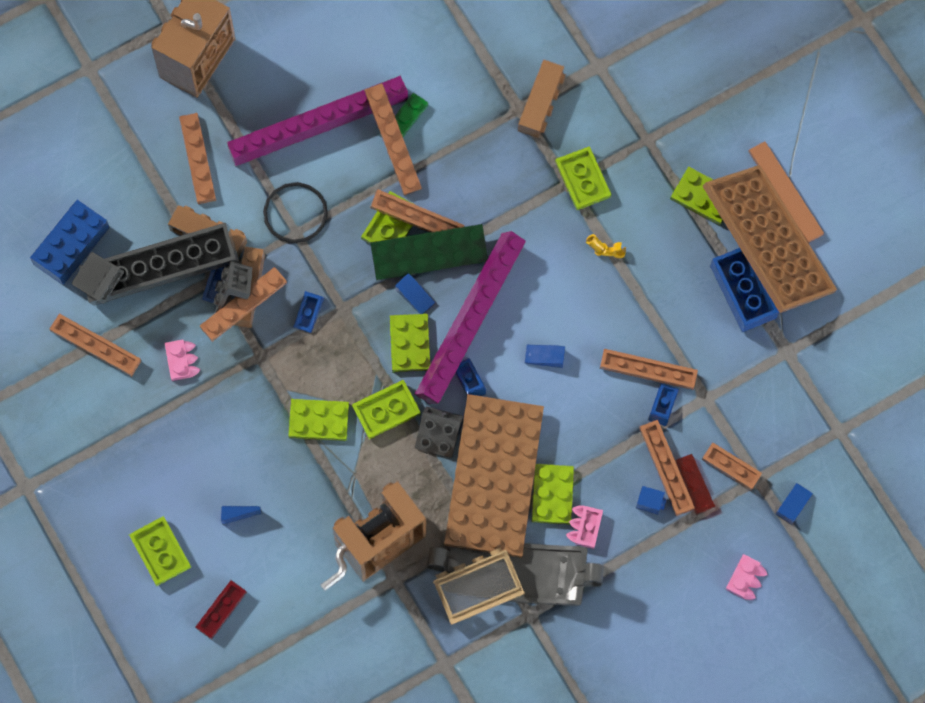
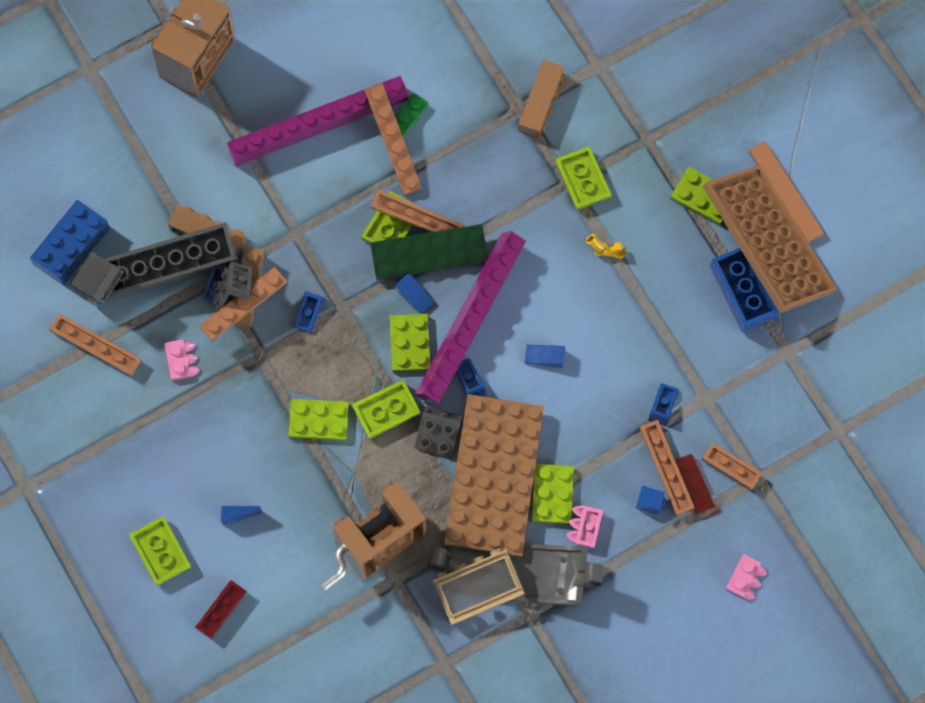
(197, 158): nougat plate -> none
(302, 239): black piece -> none
(648, 369): nougat plate -> none
(794, 503): blue slope -> none

